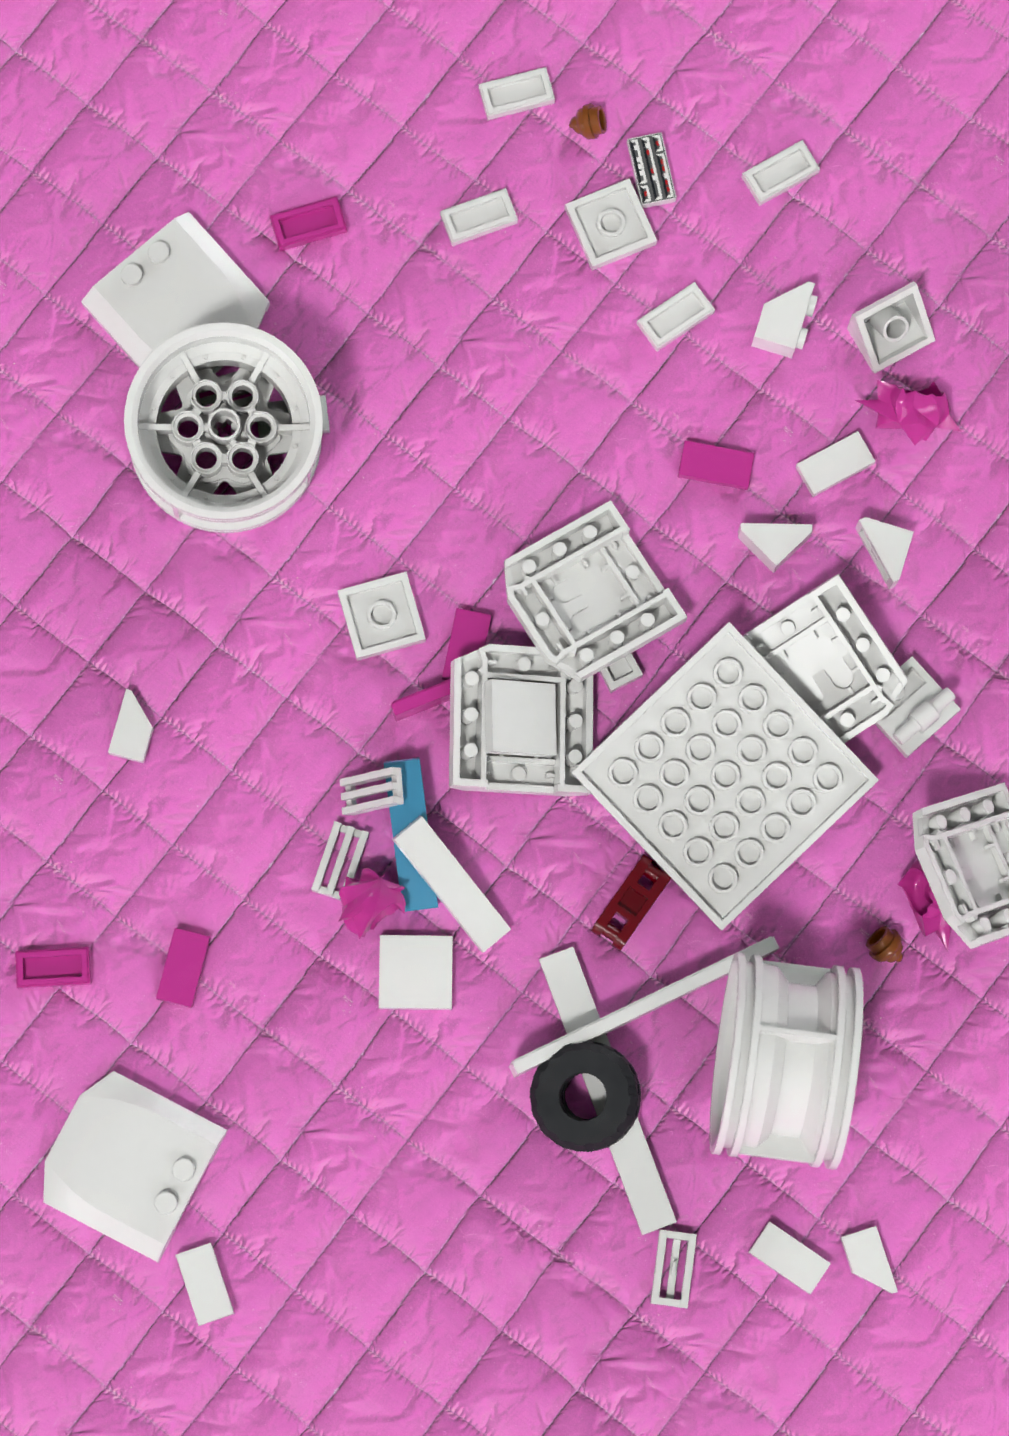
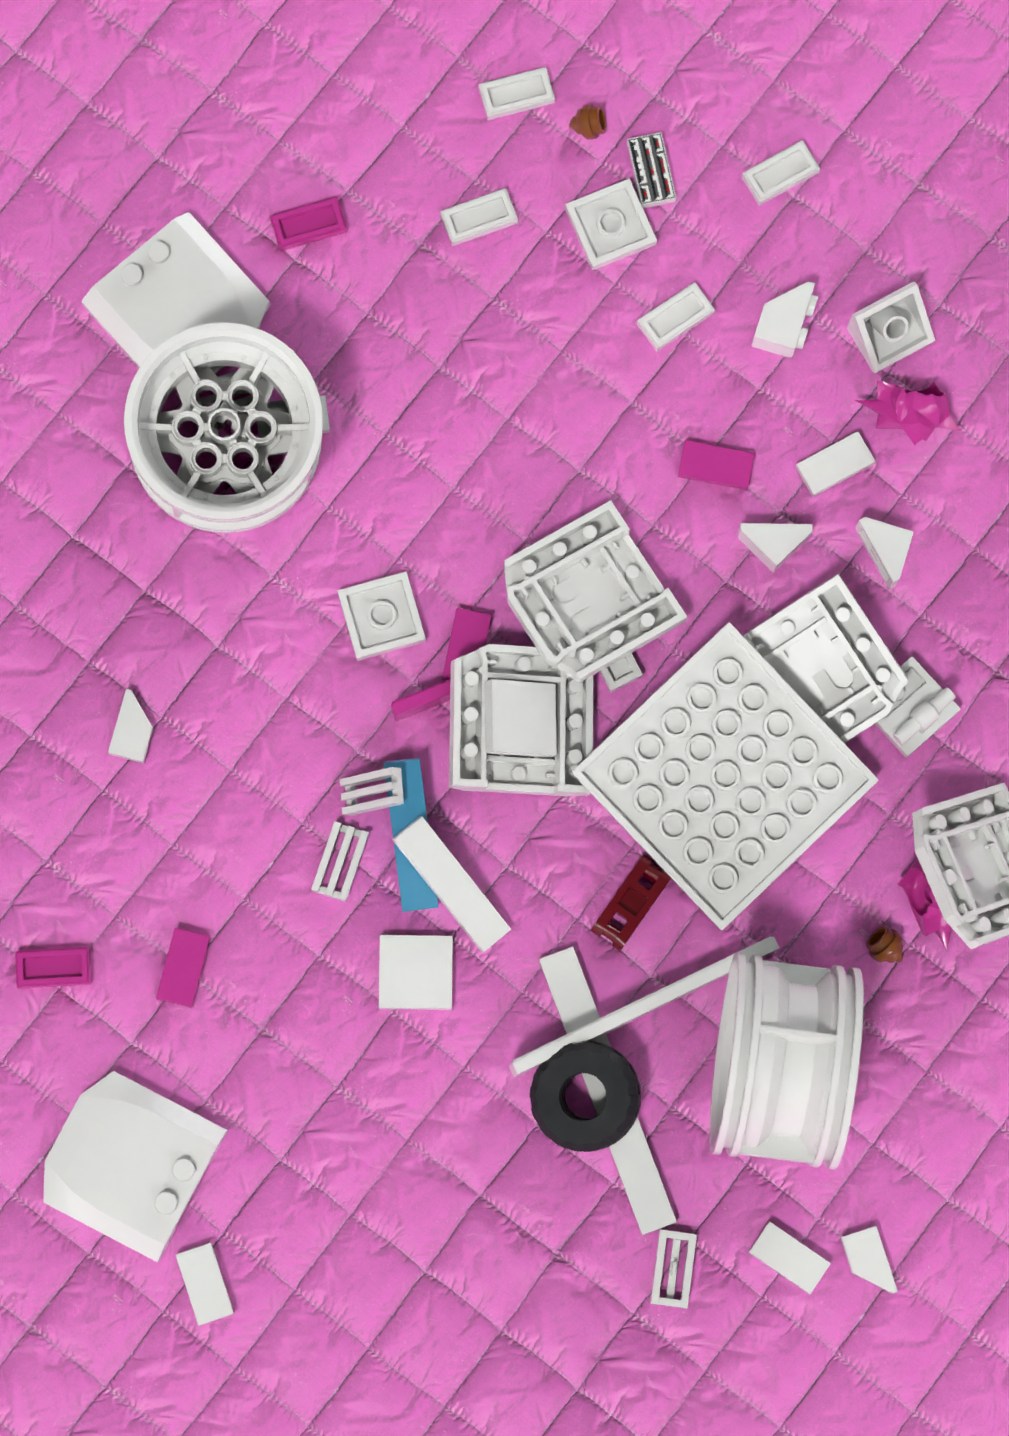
(369, 900): dark pink hair -> none

